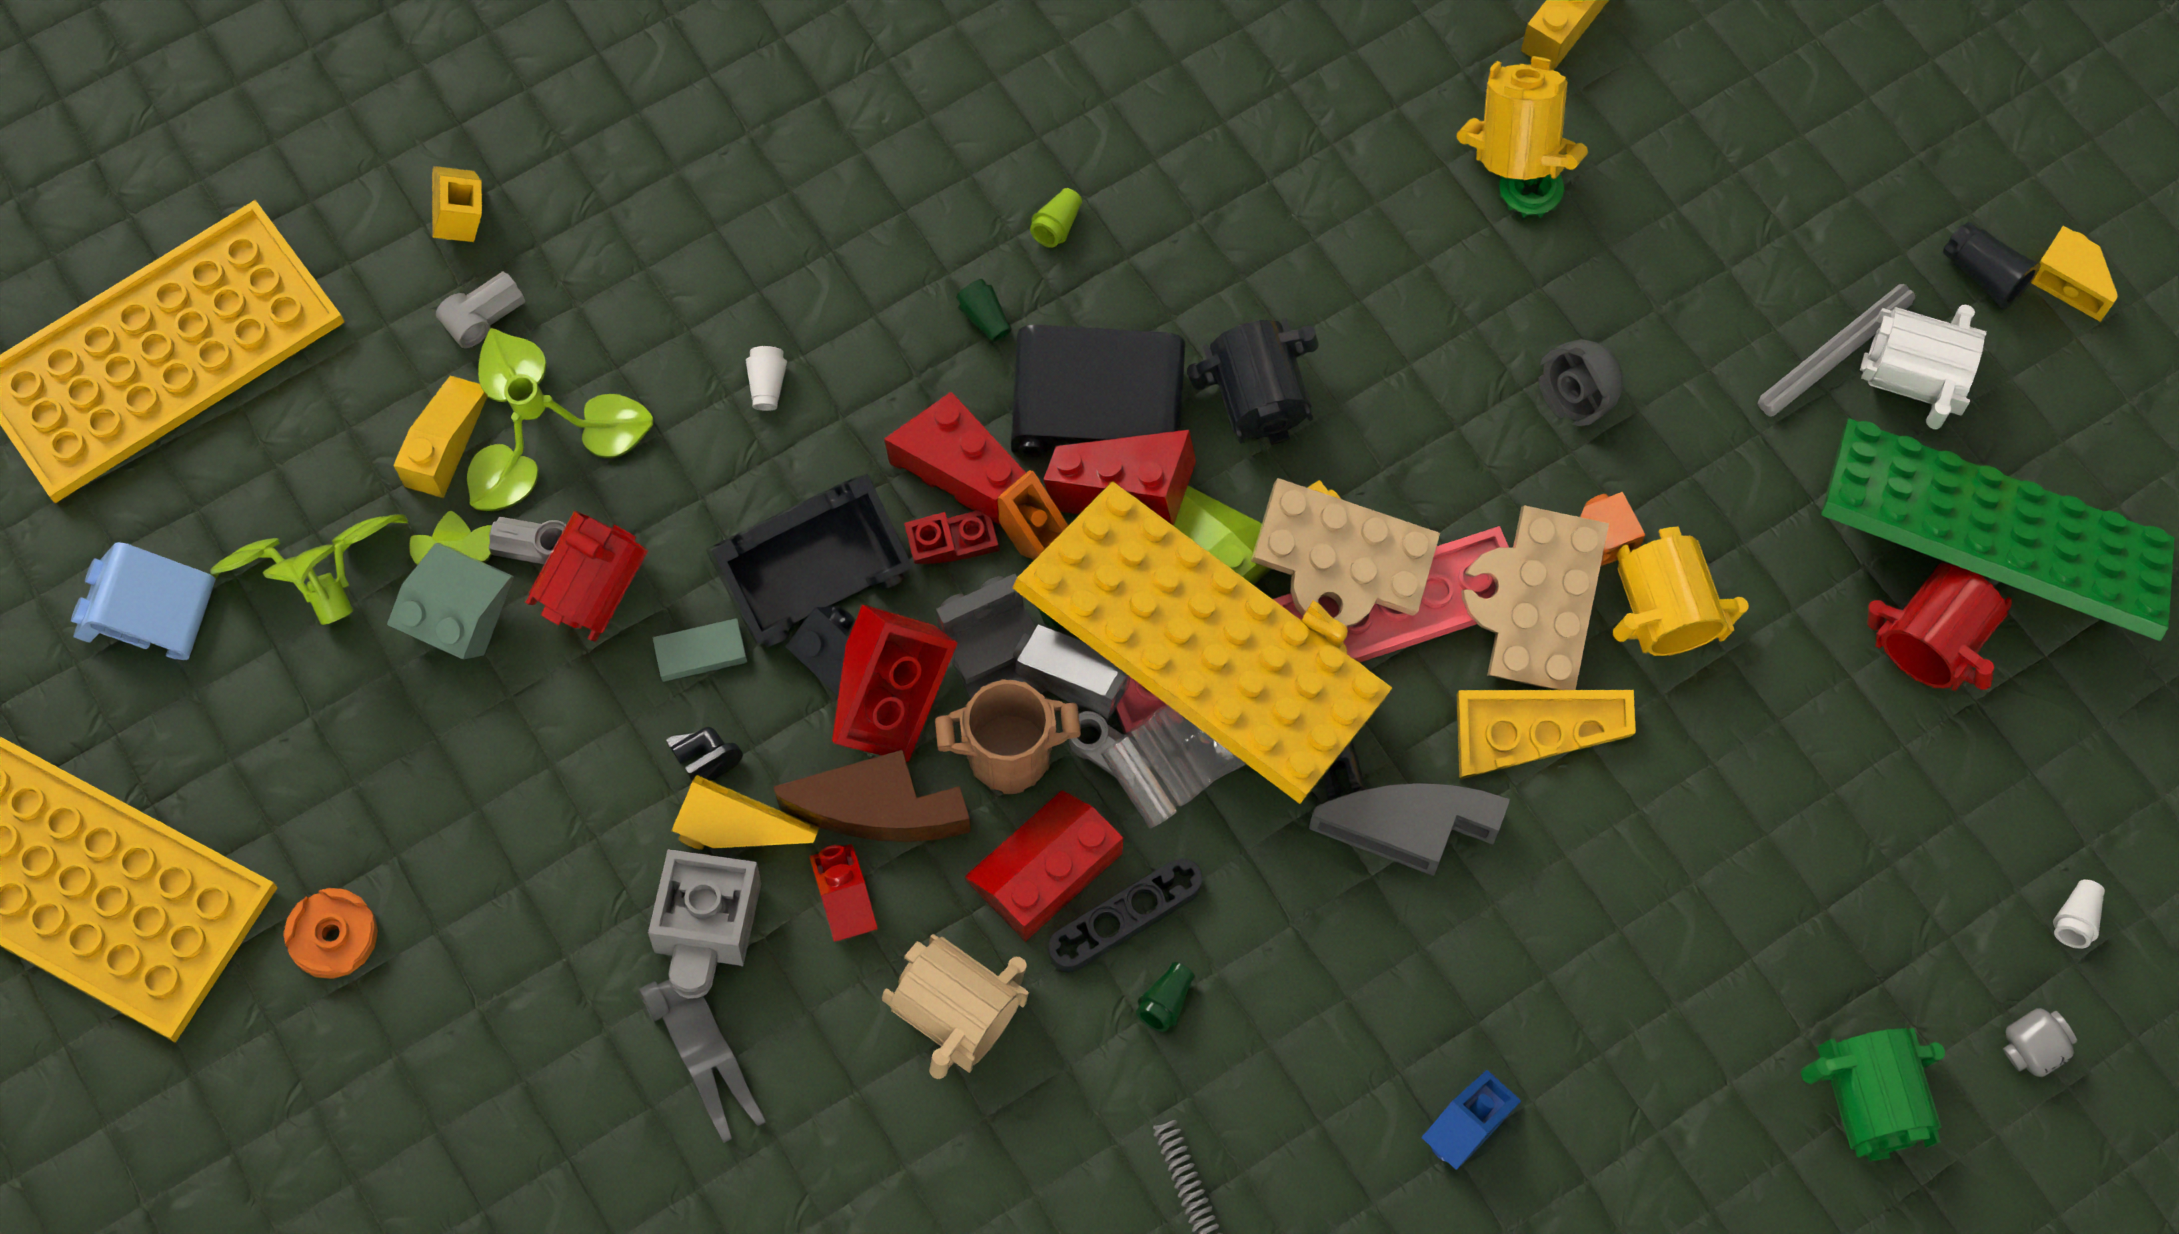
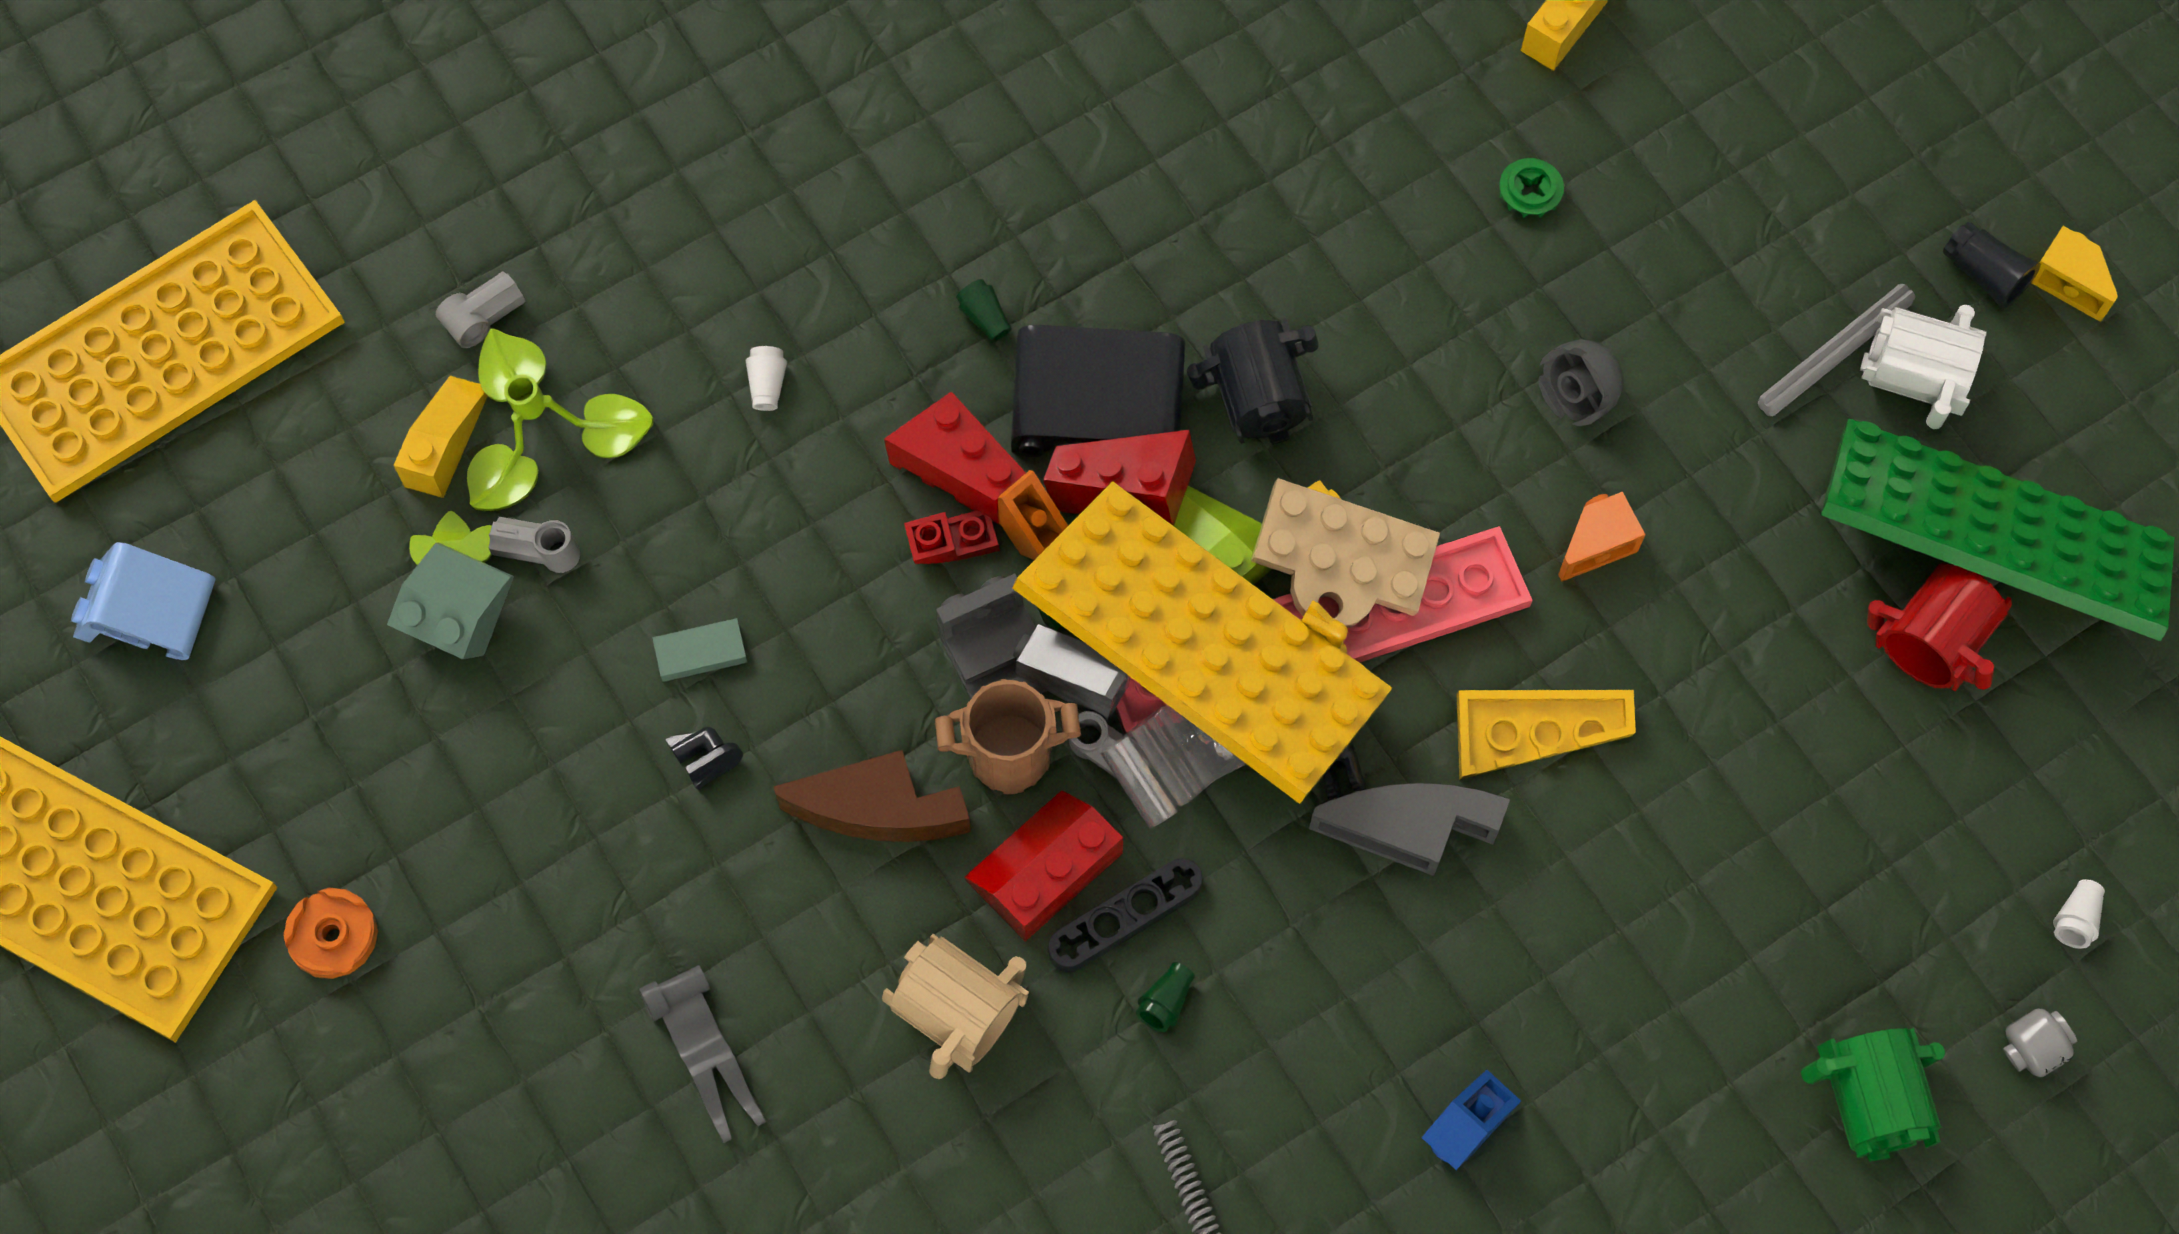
(323, 591): lime plant -> none
(456, 203): yellow slope -> none
(587, 574): red container -> none
(710, 916): light grey brick -> none
(729, 819): yellow slope -> none
(809, 558): black windscreen -> none
(822, 643): black bracket -> none
(843, 891): red slope -> none
(889, 681): red slope -> none
(1055, 219): lime cone -> none
(1523, 123): yellow container -> none
(1540, 597): tan plate -> none
(1673, 597): yellow container -> none

